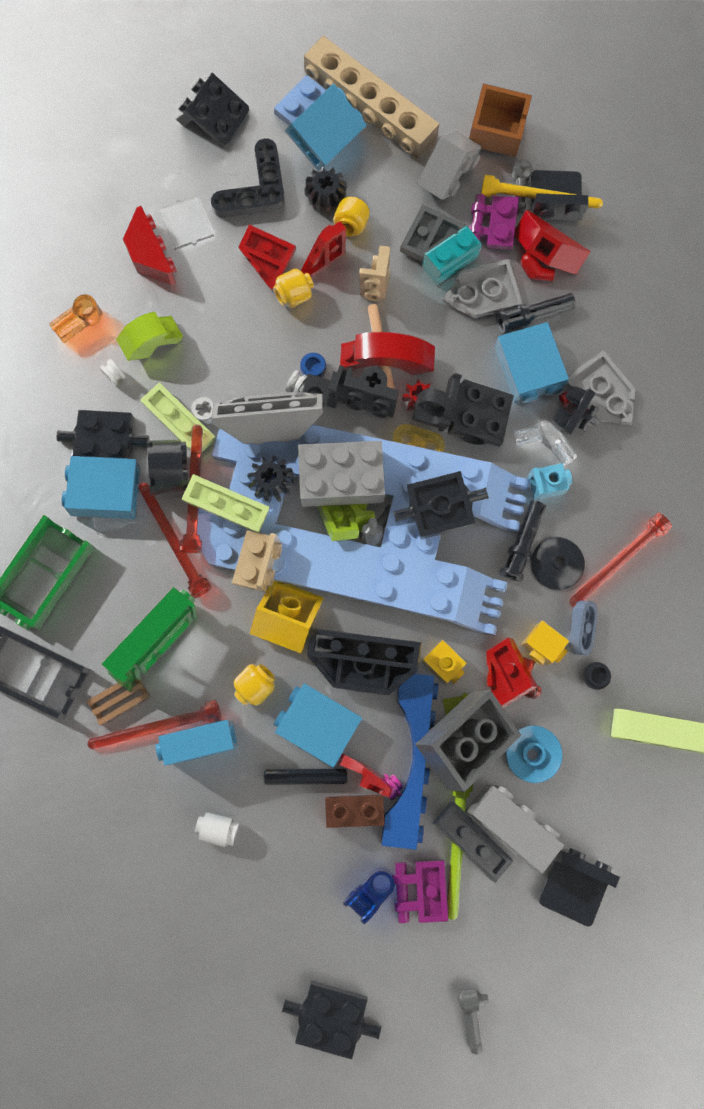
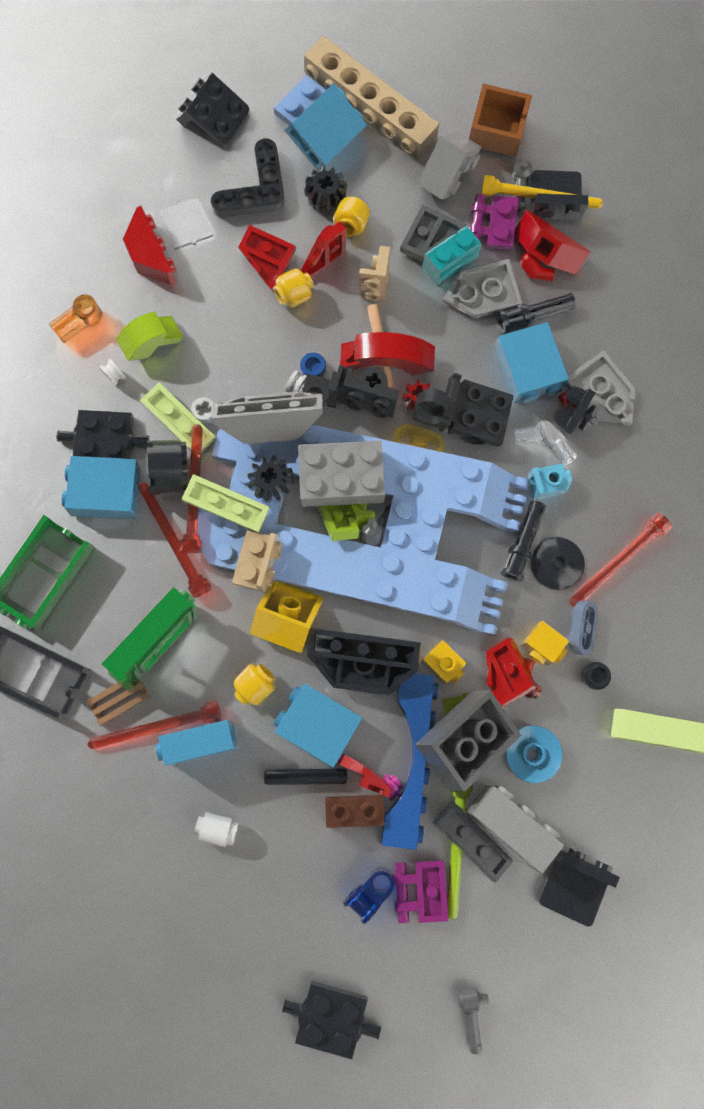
(441, 505): black plate -> none

